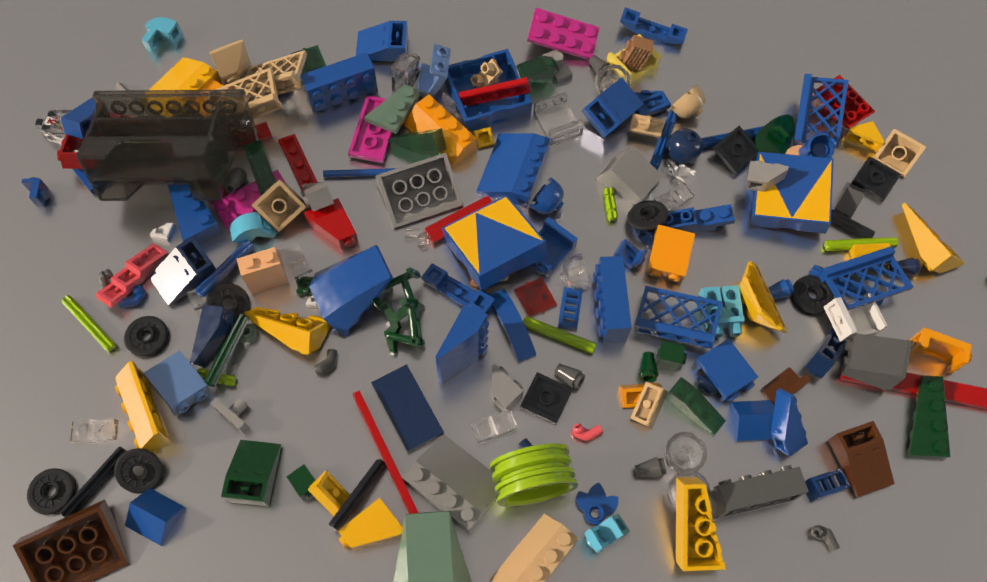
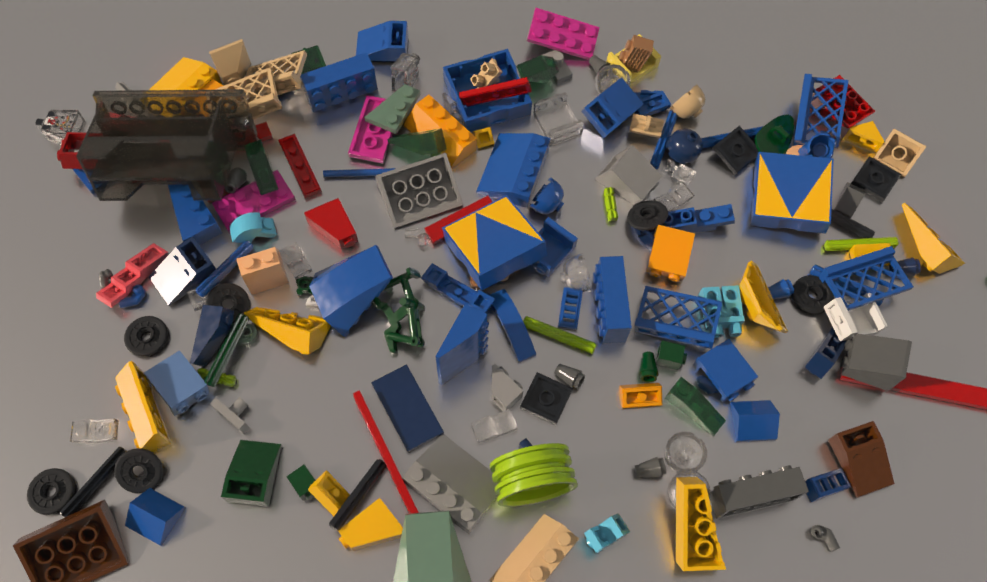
(37, 189): blue bracket -> none
(79, 119): blue slope -> none
(89, 323): lime axle -> none
(160, 30): medium azure brick -> none
(163, 232): white tile -> none
(279, 205): tan slope -> none
(316, 195): light grey slope -> none
(328, 364): dark grey arm -> none
(432, 77): medium blue panel -> none
(535, 297): clear red piece -> none
(586, 434): coral arm -> none
(596, 501): blue plate -> none
(631, 255): blue bracket -> none
(649, 404): tan slope -> none
(652, 30): blue slope -> none
(764, 175): light grey slope -> none
(787, 381): reddish brown panel -> none
(787, 426): blue slope -> none
(930, 423): dark green wing -> none
(942, 348): light orange panel -> none

